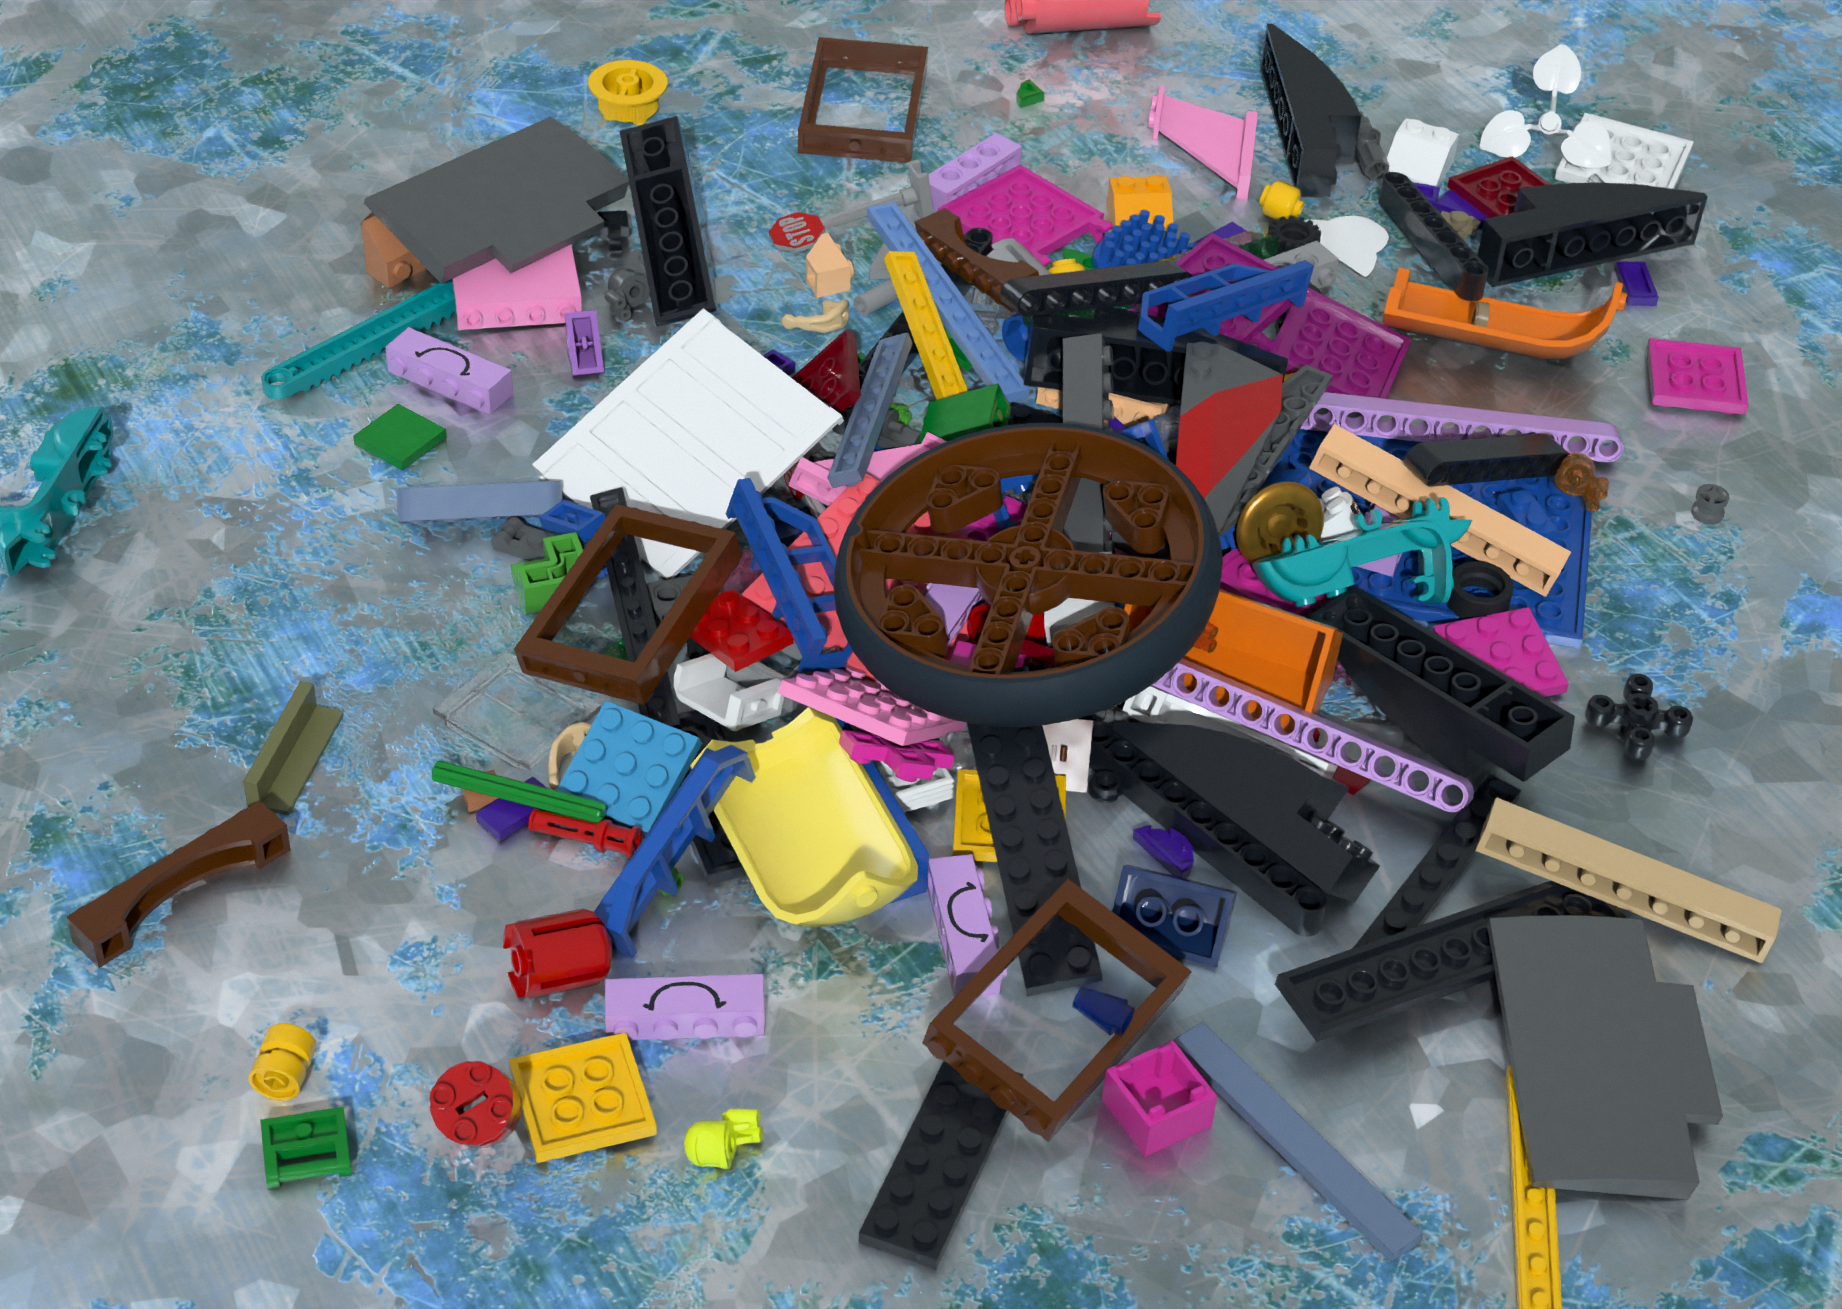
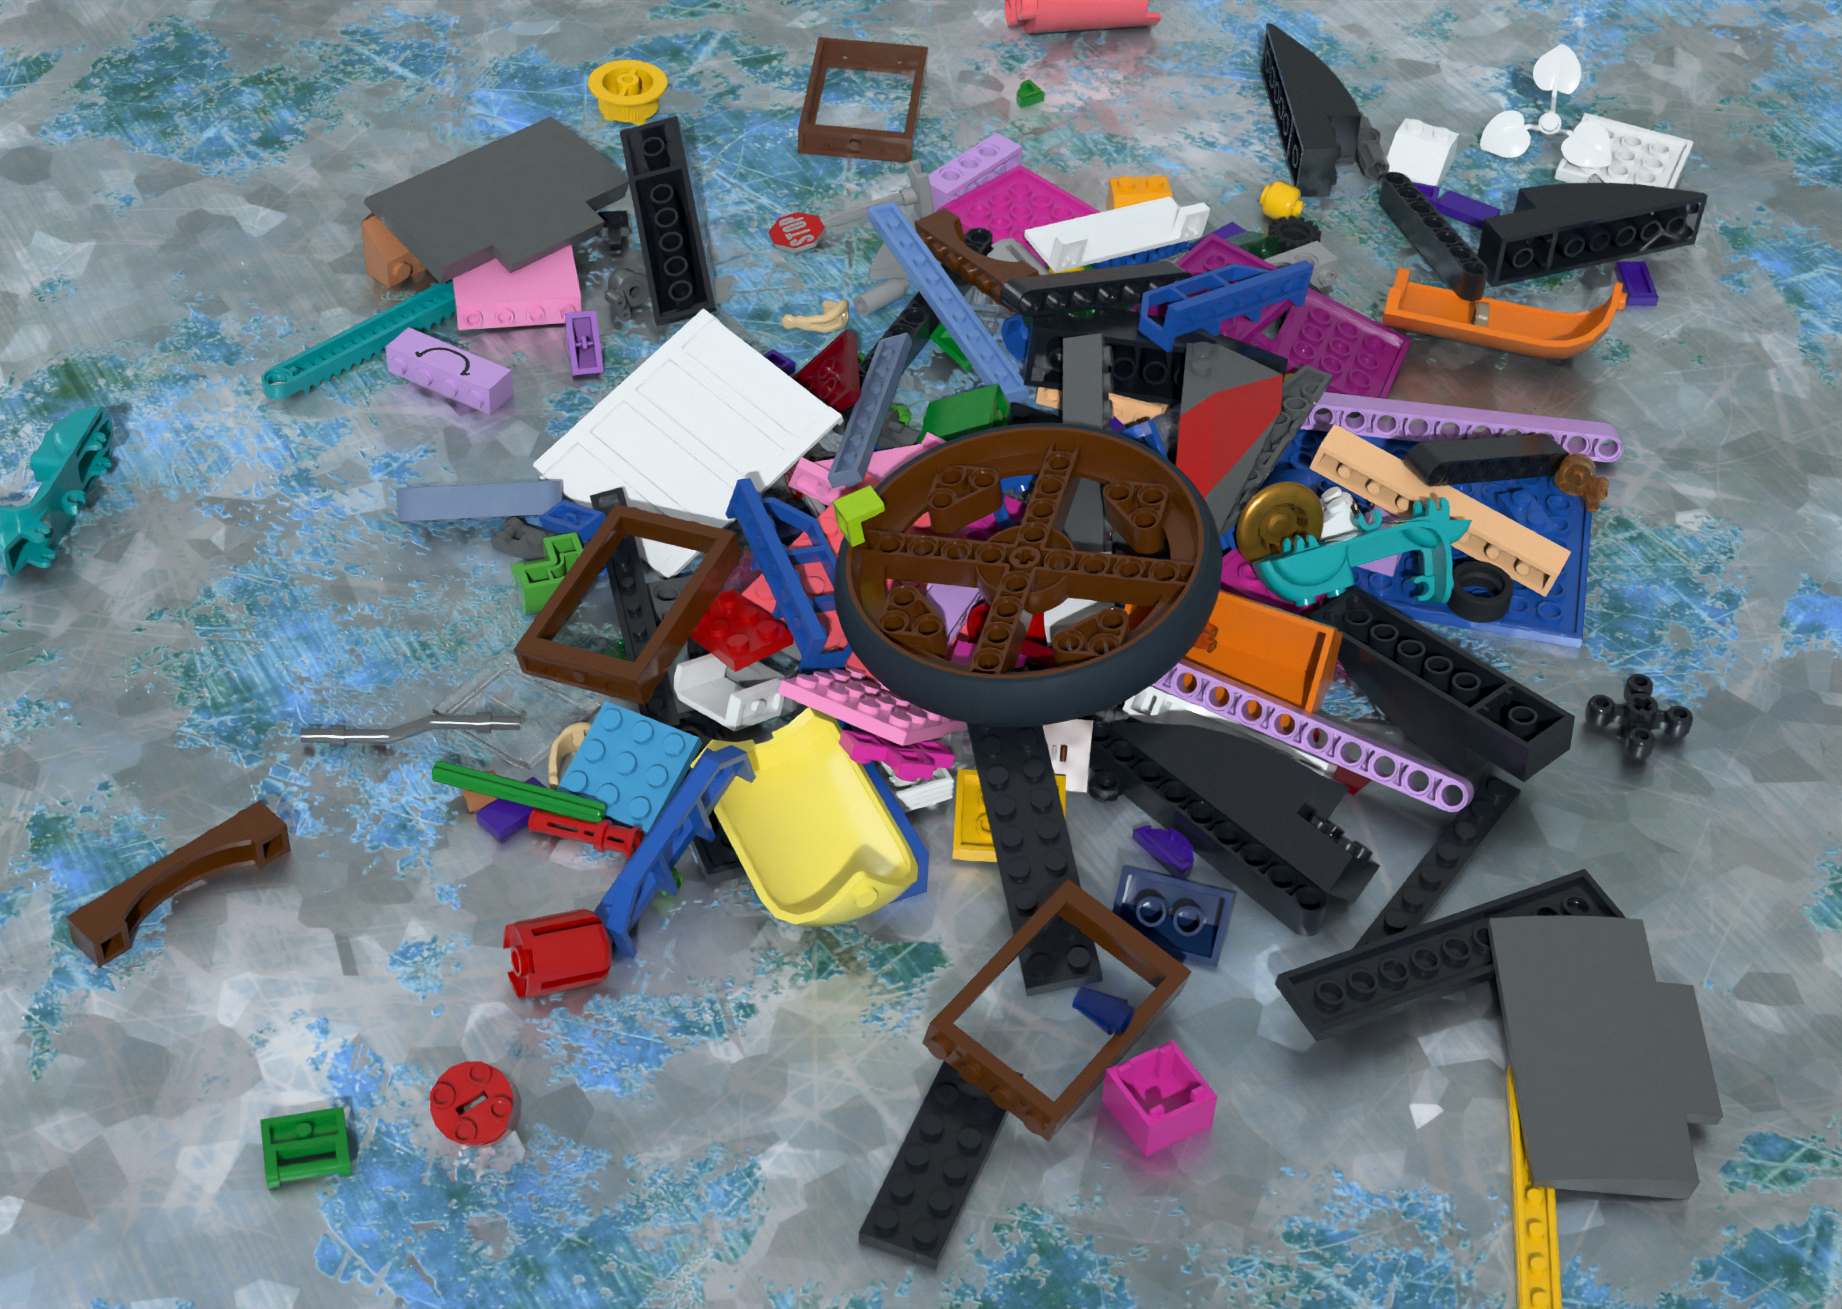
(282, 1062): yellow wheel -> none
(291, 751): olive panel -> none
(339, 735): none -> dark grey bar
(400, 436): green tile -> none
(582, 1097): yellow plate -> none
(685, 1007): lavender brick -> none
(715, 1141): neon yellow piece -> none
(827, 268): light nougat slope -> none
(855, 509): none -> lime panel
(925, 324): yellow plate -> none
(963, 919): lavender brick -> none
(1117, 233): none -> white bracket
(1210, 136): bright pink piece -> none
(1299, 1143): sand blue tile -> none
(1353, 241): white sticker -> none
(1462, 223): dark tan piece -> none
(1495, 185): dark red plate -> none
(1511, 645): dark pink plate -> none
(1629, 880): tan brick -> none
(1697, 376): dark pink plate -> none
(1710, 504): dark grey wheel -> none

